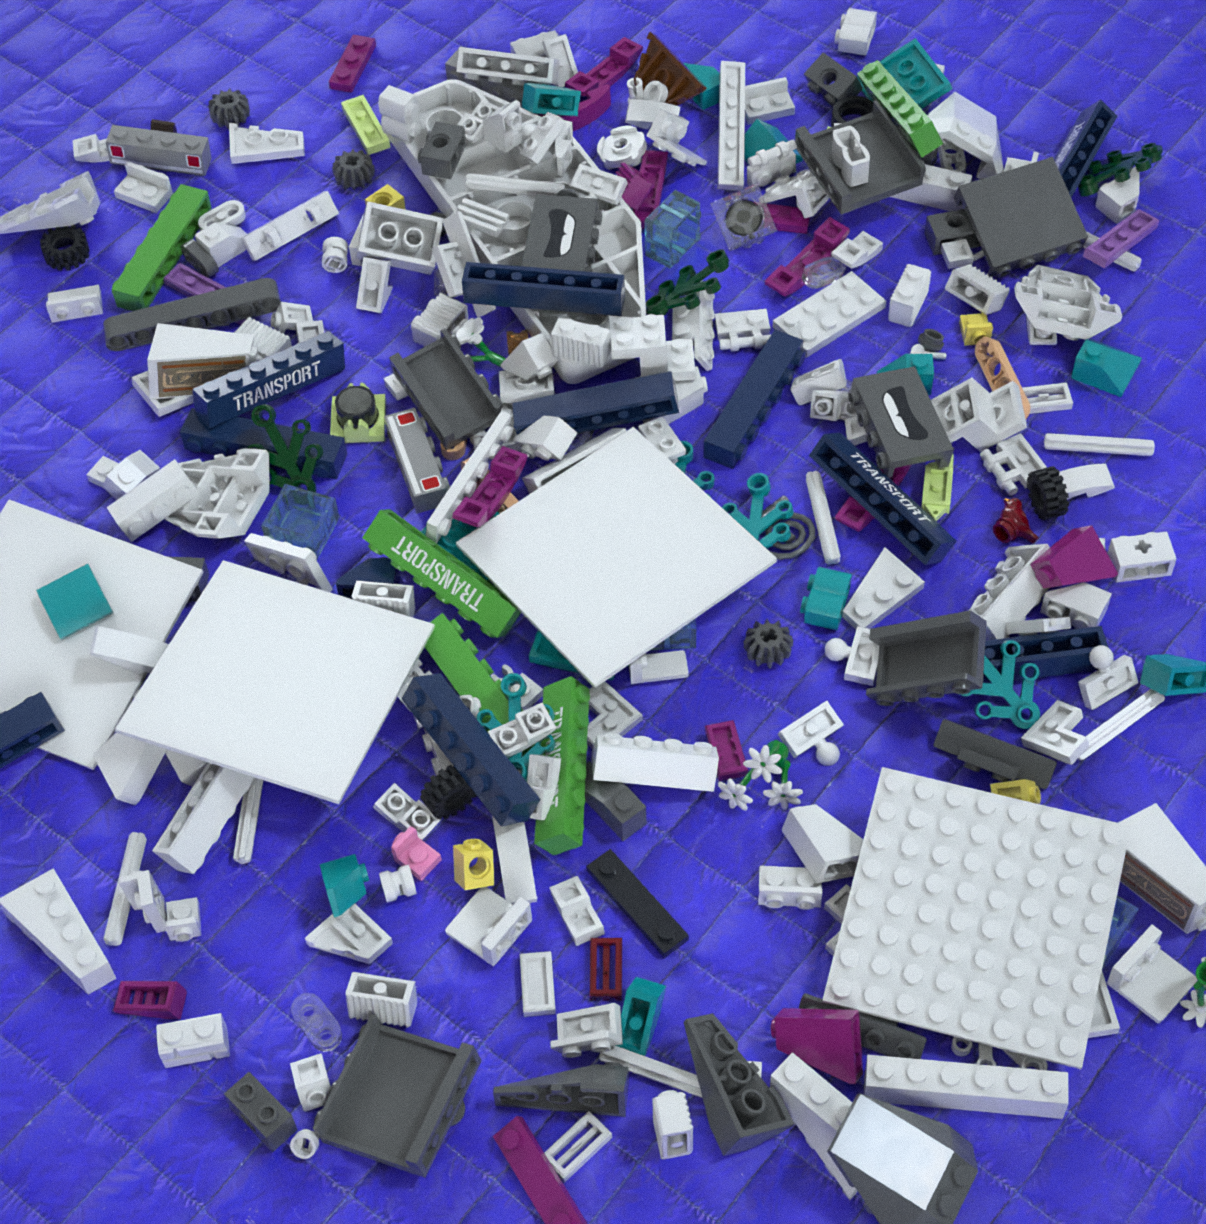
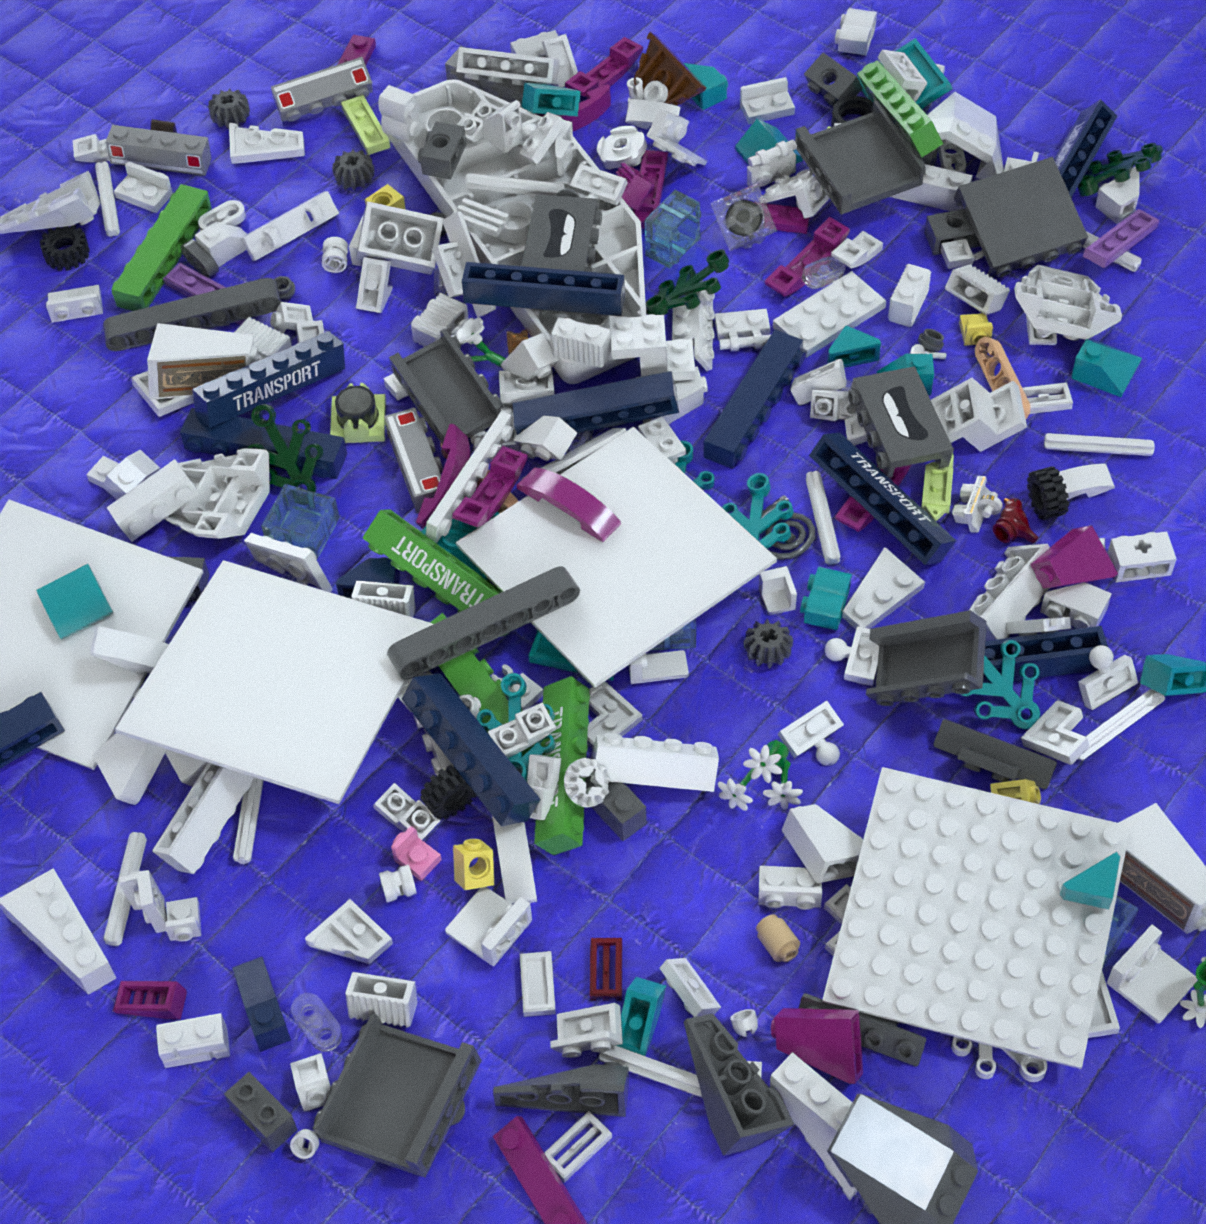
(107, 199): none -> white axle
(261, 1004): none -> dark blue slope
(285, 287): none -> dark grey plate
(321, 89): none -> light grey brick
(344, 882): teal slope -> none
(458, 451): none -> magenta slope
(483, 622): none -> dark grey beam
(571, 499): none -> magenta slope
(576, 787): none -> white gear
(576, 910): white slope -> none
(637, 903): black plate -> none
(672, 1124): white brick -> none
(689, 987): none -> white plate
(730, 753): magenta plate -> none
(731, 126): white plate -> none
(744, 1021): none -> white hinge
(777, 590): none -> white panel
(777, 938): none -> tan brick
(850, 156): white brick -> none
(854, 348): none -> teal slope
(903, 72): none -> white bracket
(966, 1086): white brick -> none
(980, 504): none -> white hips
(1018, 456): white plate -> none
(1094, 885): none -> teal slope

